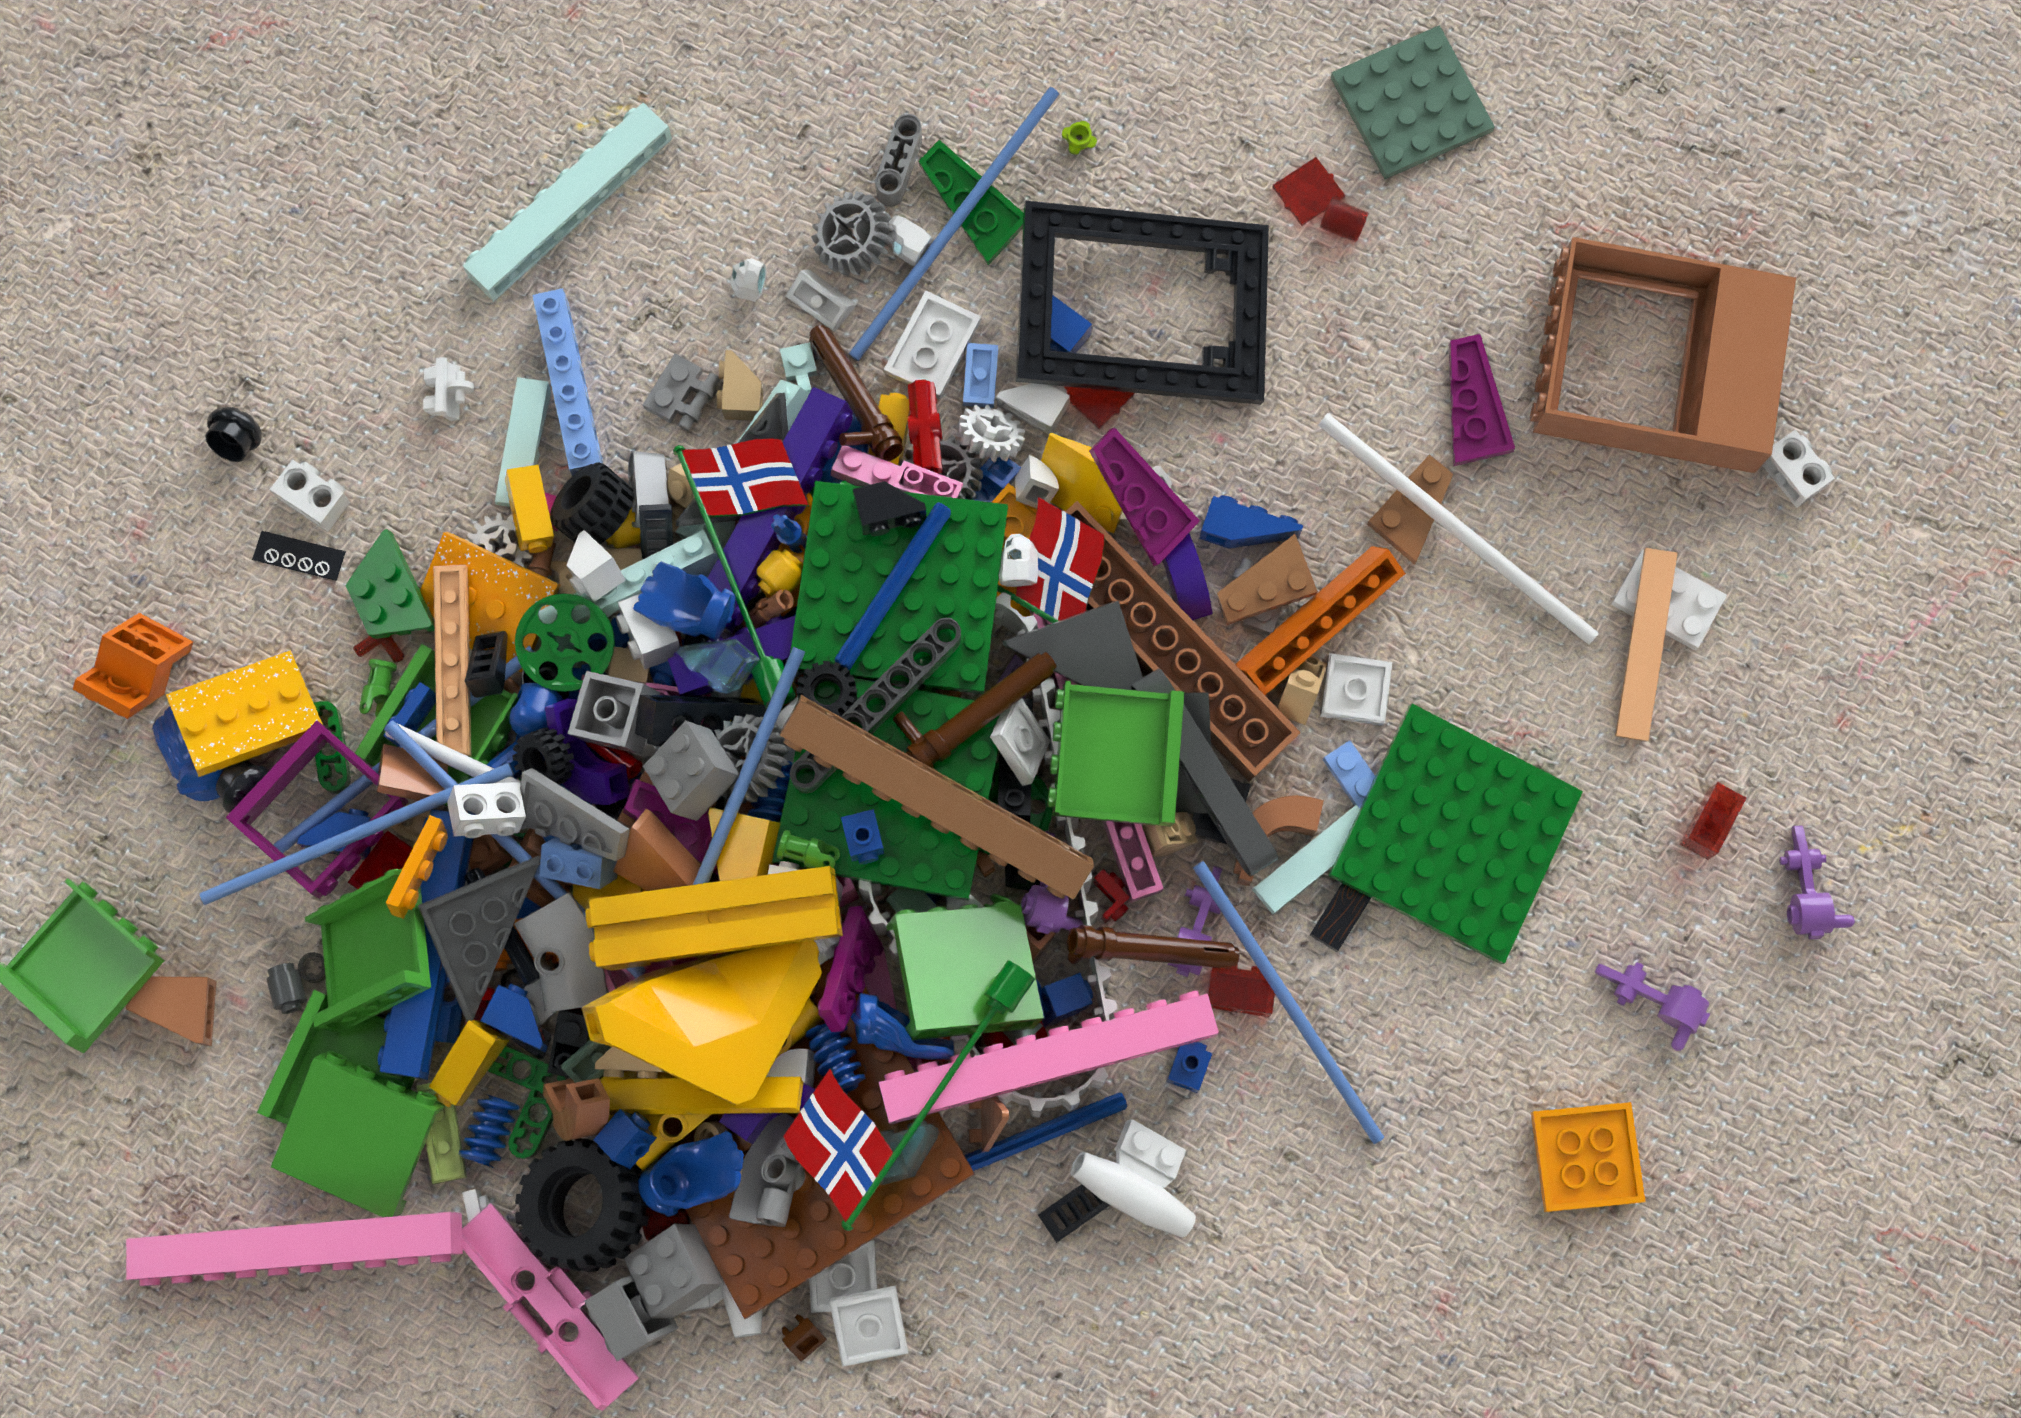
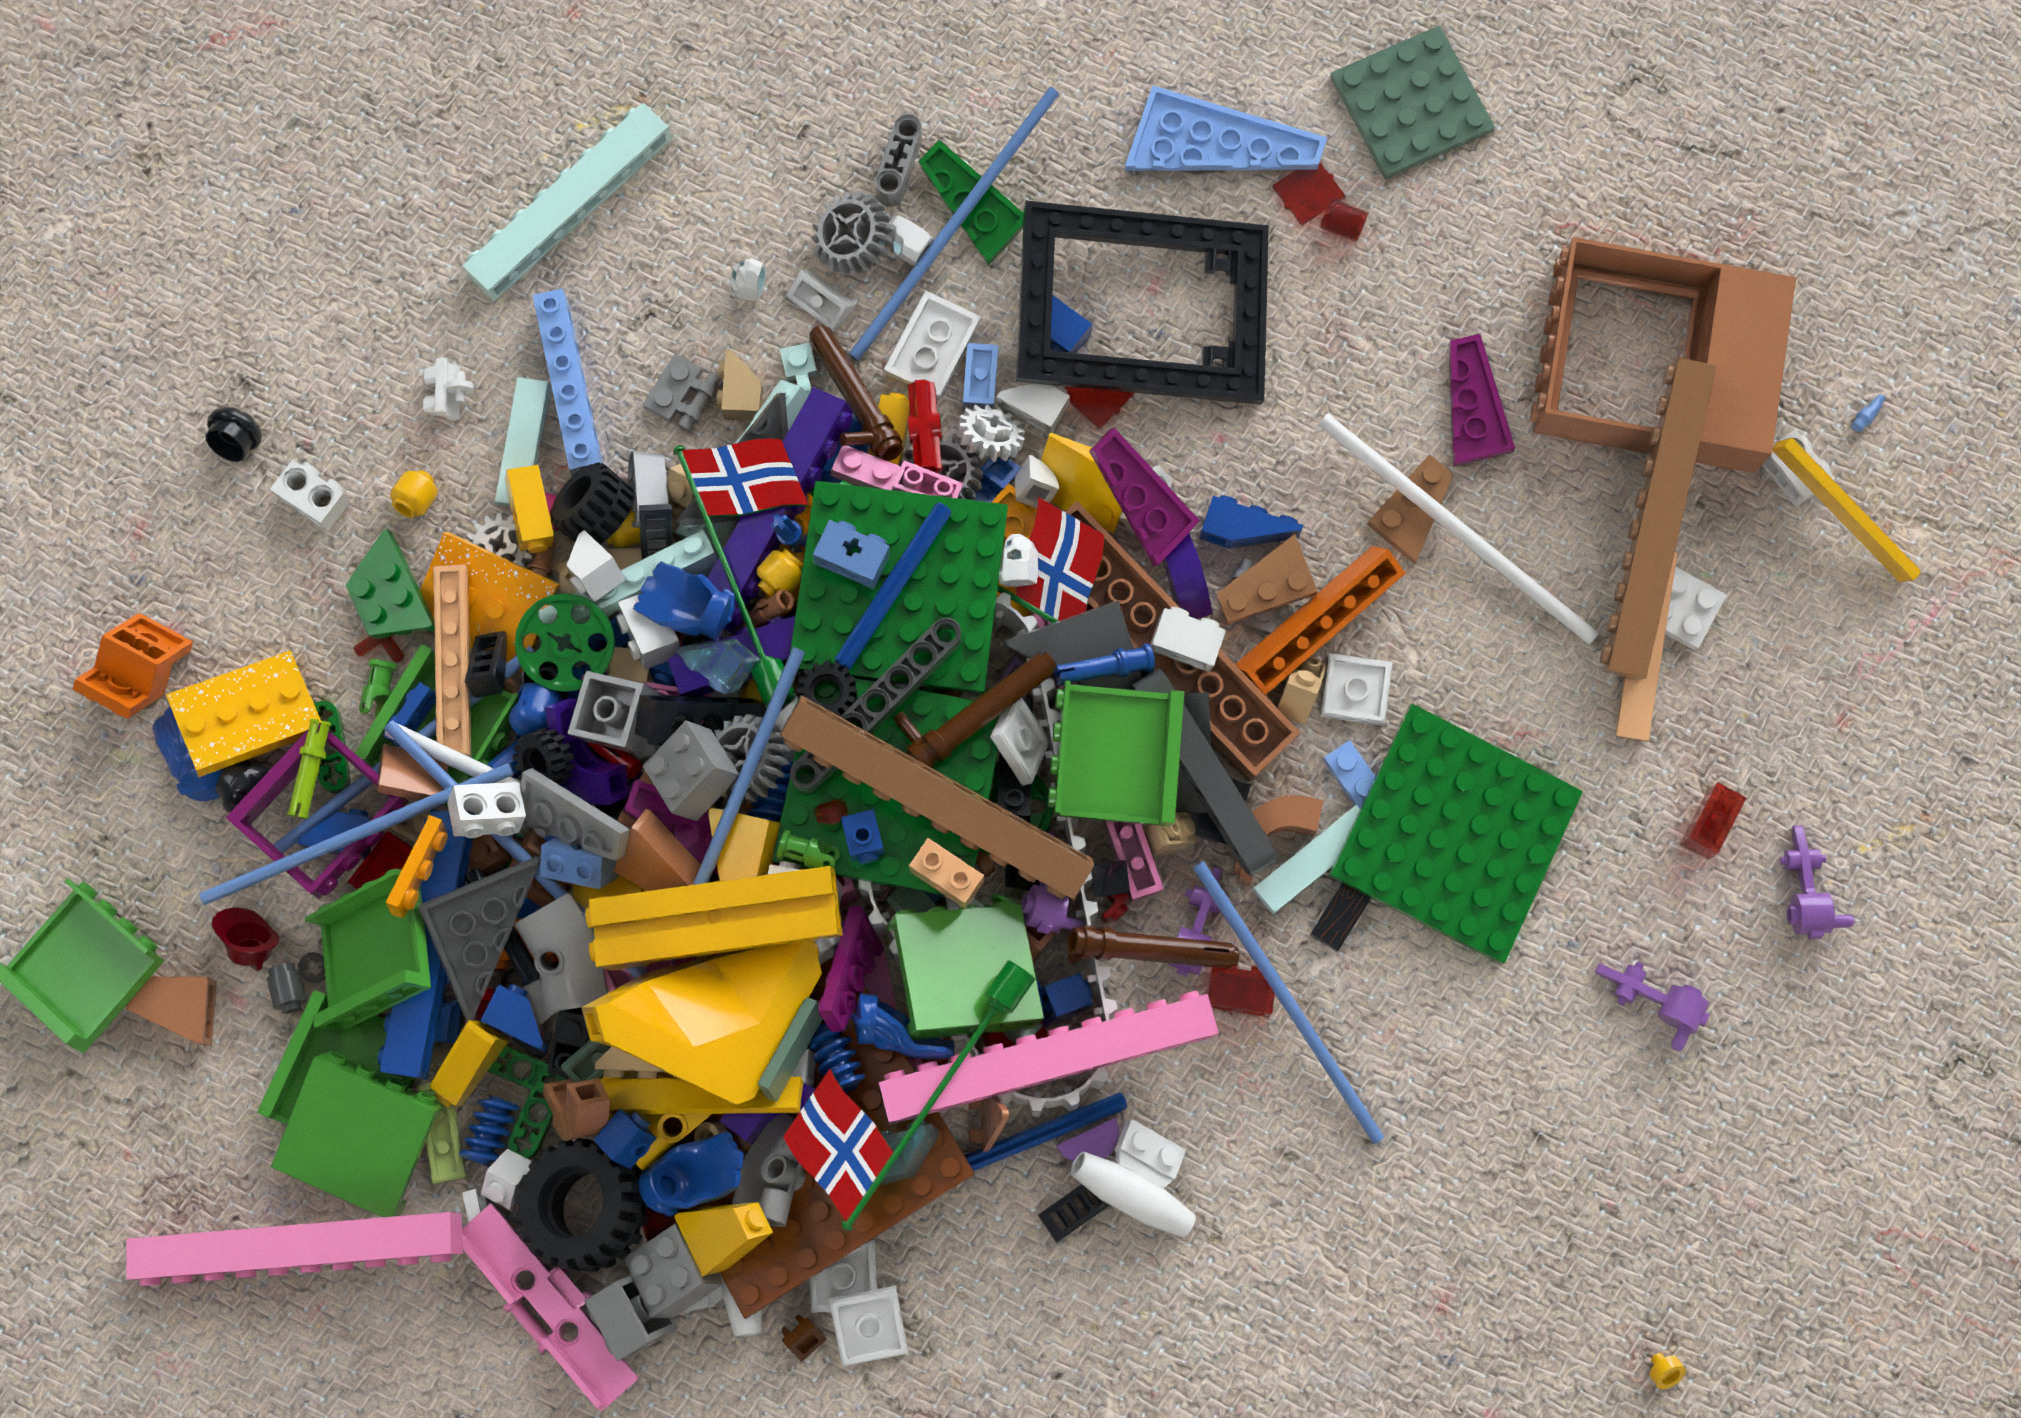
(245, 936): none -> dark red piece
(299, 555): black sticker -> none
(309, 767): none -> lime pin
(413, 493): none -> yellow head
(503, 1178): none -> white brick
(722, 1234): none -> yellow slope
(790, 1050): none -> sand green tile
(831, 811): none -> clear red tile
(860, 567): none -> medium blue brick
(886, 507): black slope -> none
(946, 873): none -> light nougat brick
(1079, 129): lime plate -> none
(1096, 1141): none -> medium lavender tile
(1110, 878): none -> black slope
(1118, 663): none -> blue pin
(1187, 638): none -> white brick
(1189, 1066): blue brick -> none
(1200, 135): none -> light blue wing
(1587, 1157): light orange plate -> none
(1658, 518): none -> medium nougat brick
(1666, 1371): none -> yellow tile
(1846, 510): none -> yellow tile
(1867, 414): none -> medium blue piece

